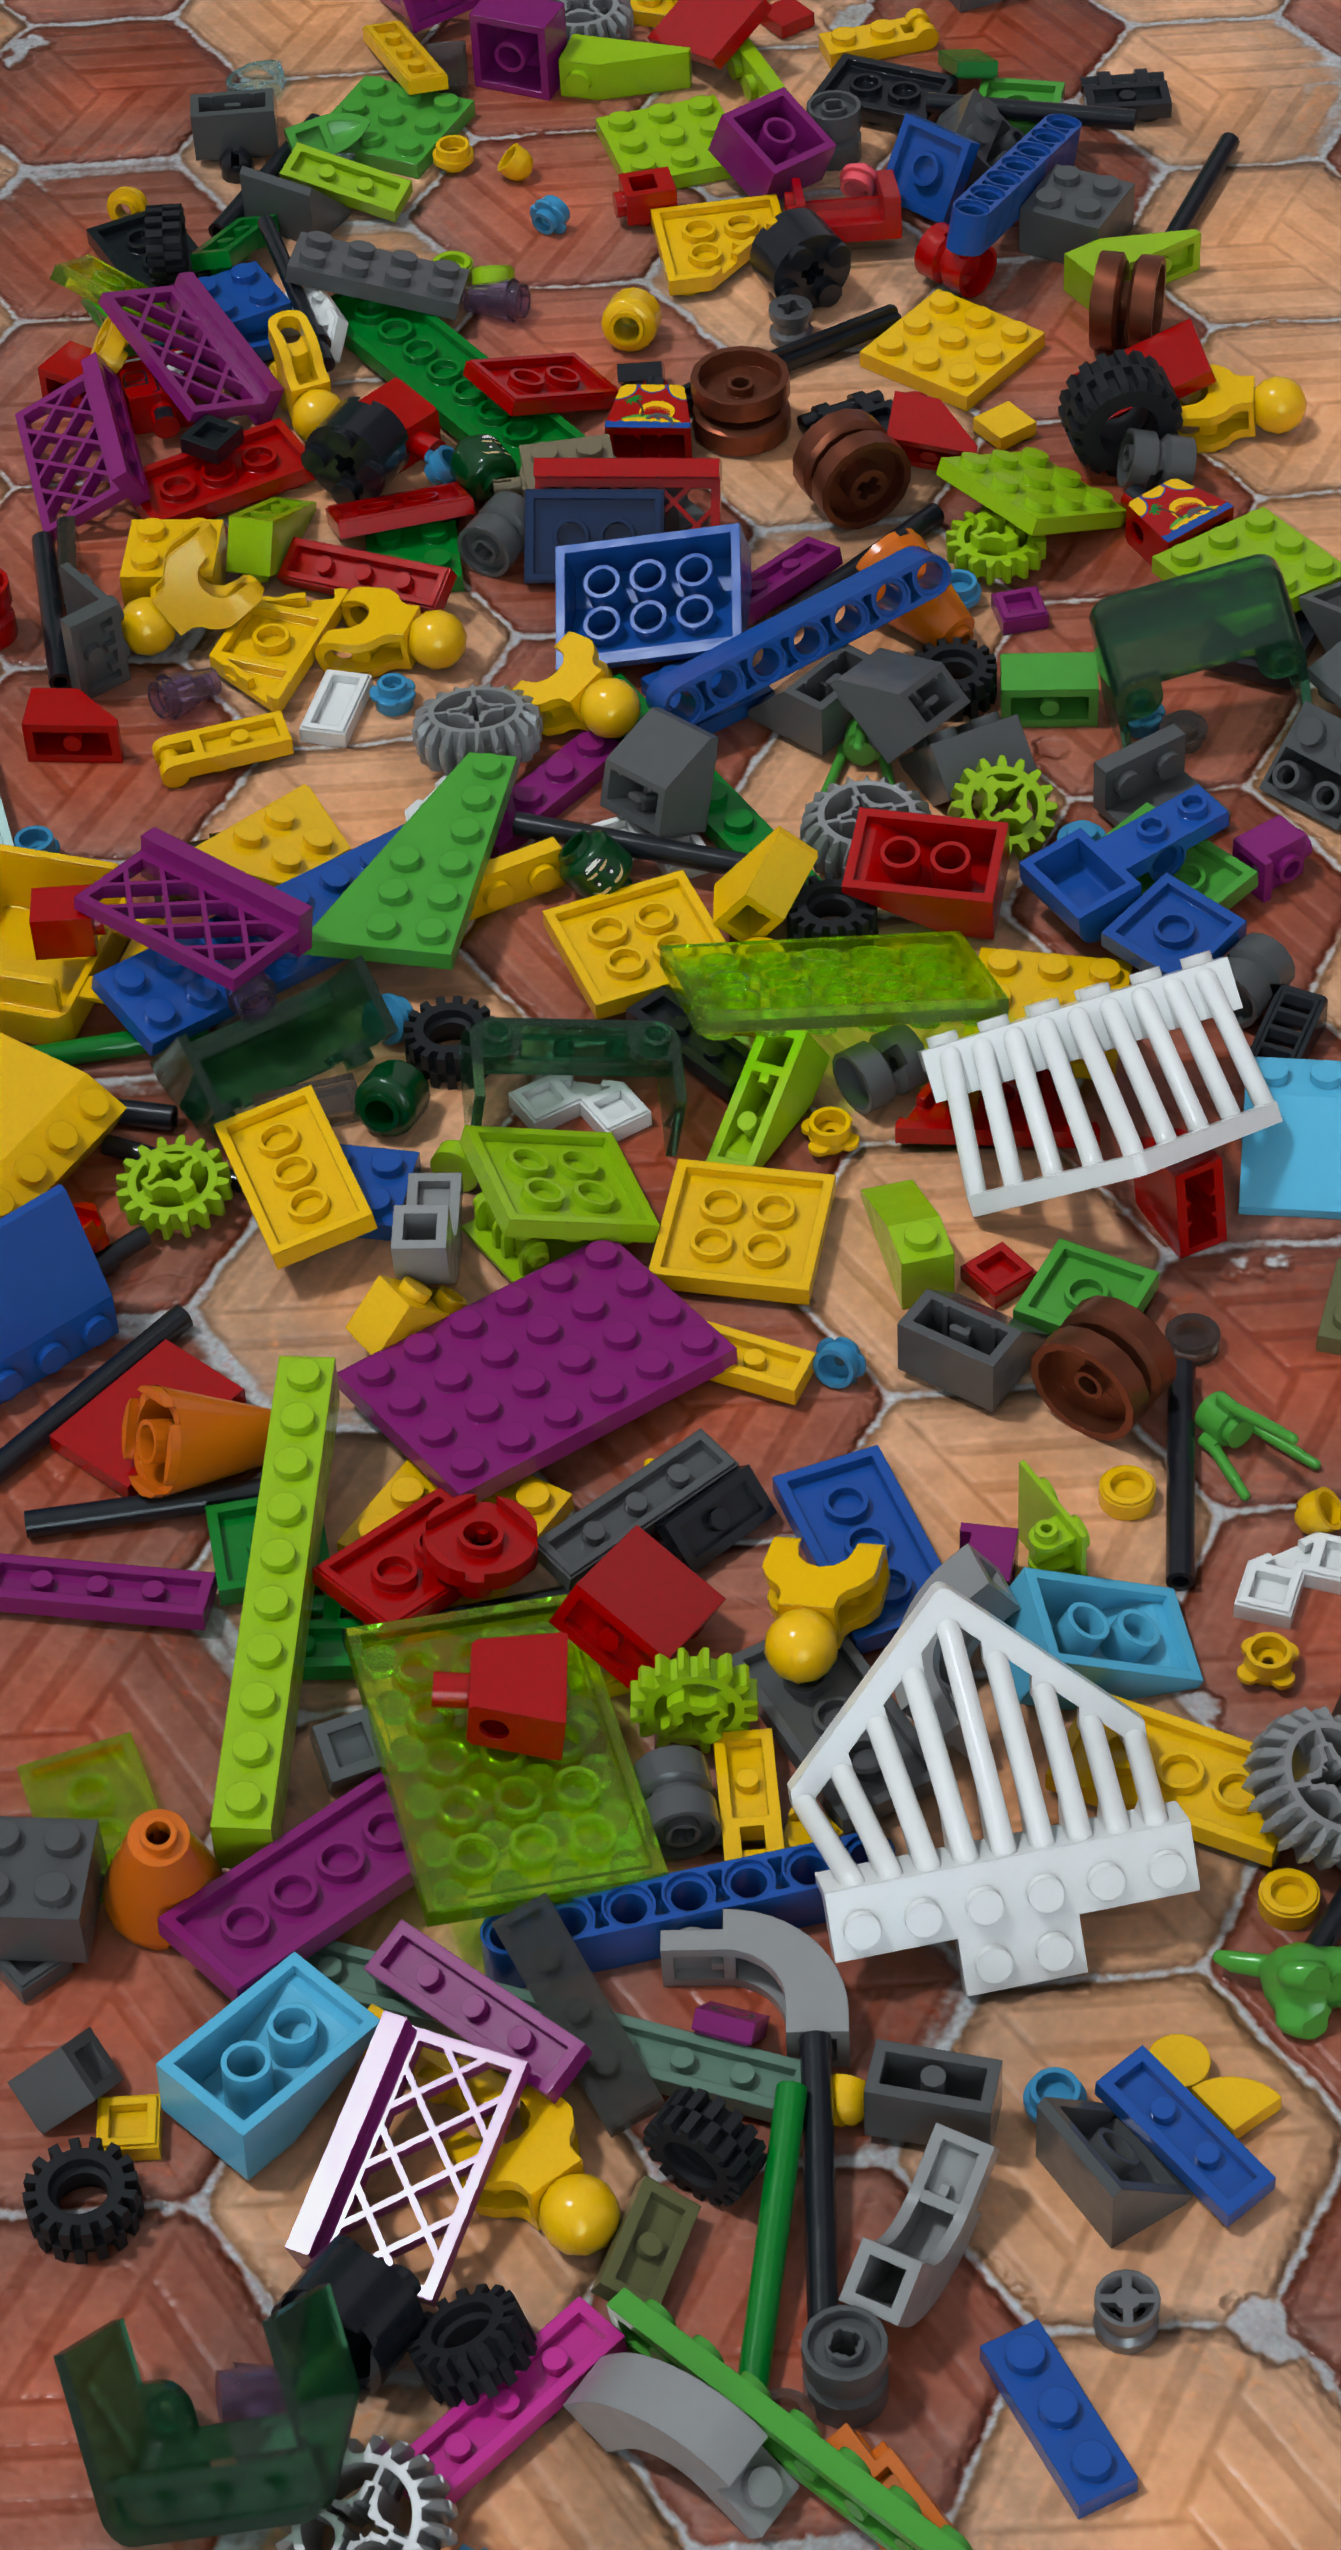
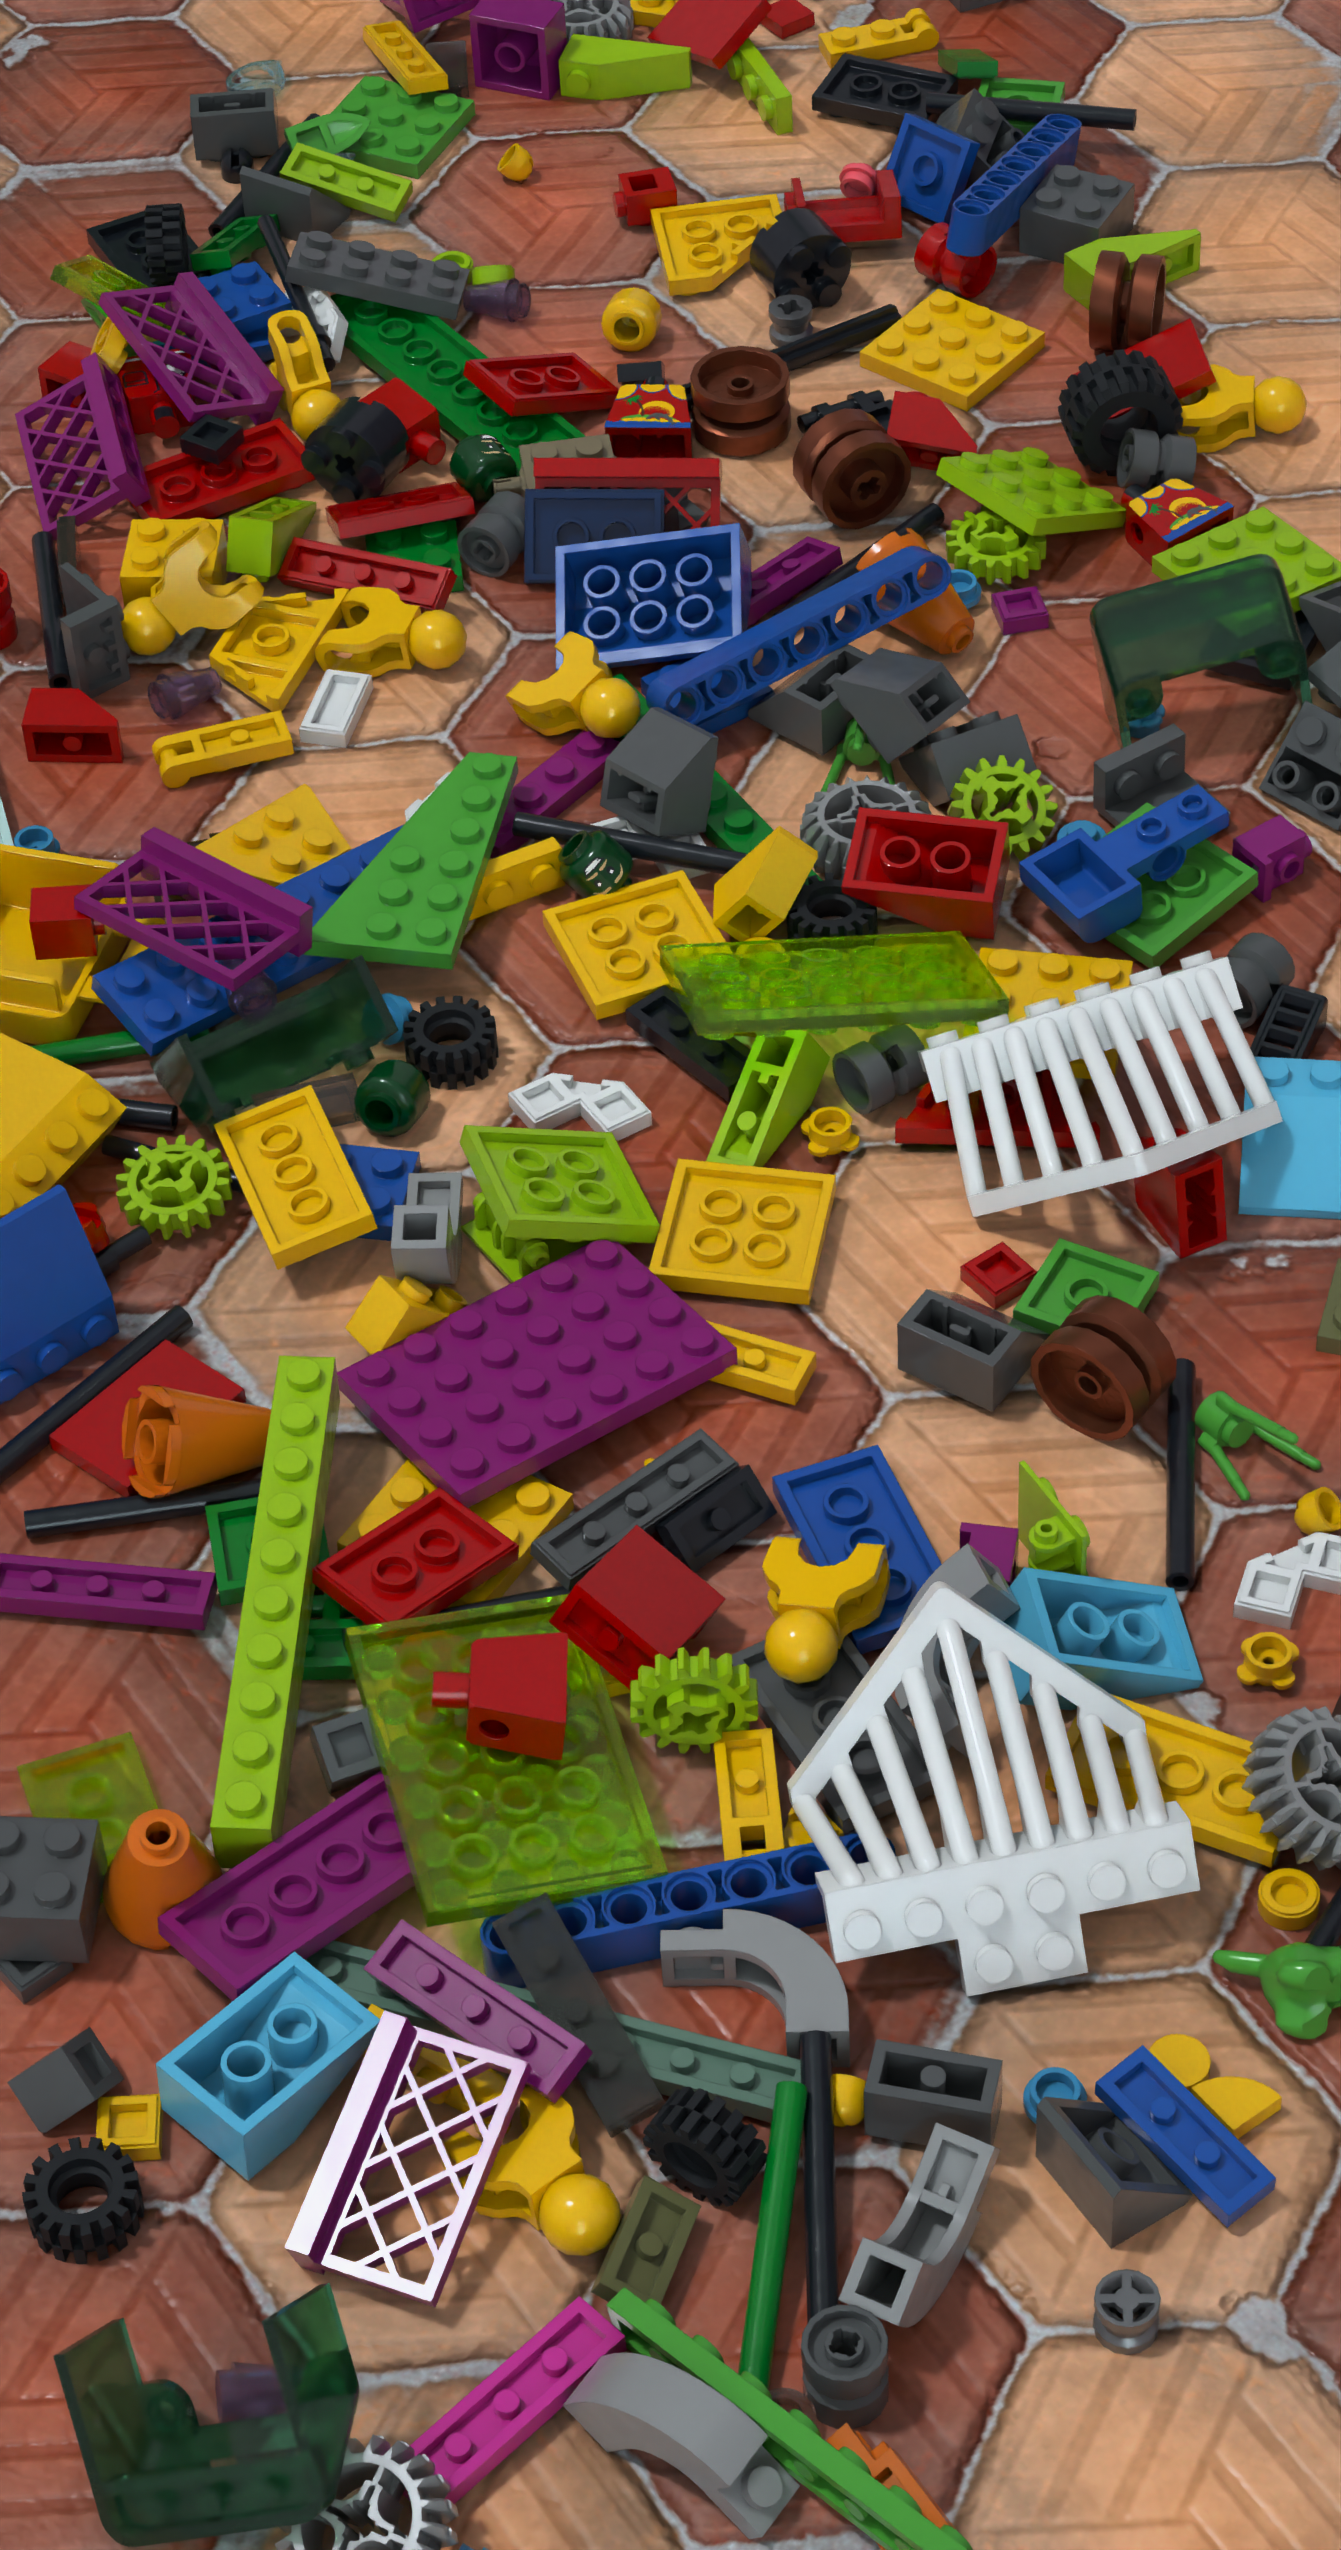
(125, 195): yellow plate -> none
(373, 2303): black brick -> none
(393, 694): dark azure plate -> none
(438, 465): dark azure plate -> none
(452, 1159): lime tile -> none
(453, 153): yellow plate -> none
(472, 2345): black tyre -> none
(478, 722): light grey gear -> none
(480, 1568): red plate -> none
(550, 215): dark azure plate -> none
(577, 1049): clear green windscreen -> none
(666, 136): lime plate -> none
(679, 1800): dark grey wheel -> none
(730, 2023): magenta tile -> none
(770, 144): magenta brick -> none
(831, 1369): dark azure plate -> none
(840, 118): dark grey wheel -> none
(910, 1240): lime slope -> none
(973, 669): black tyre -> none
(1004, 426): yellow tile -> none
(1050, 689): bright green brick -> none
(1058, 2419): blue plate -> none
(1127, 1492): yellow tile -> none
(1139, 91): black plate -> none
(1170, 925): blue plate -> none
(1191, 724): clear smoke plate -> none
(1194, 1338): clear smoke tile -> none
(1205, 183): black piece -> none

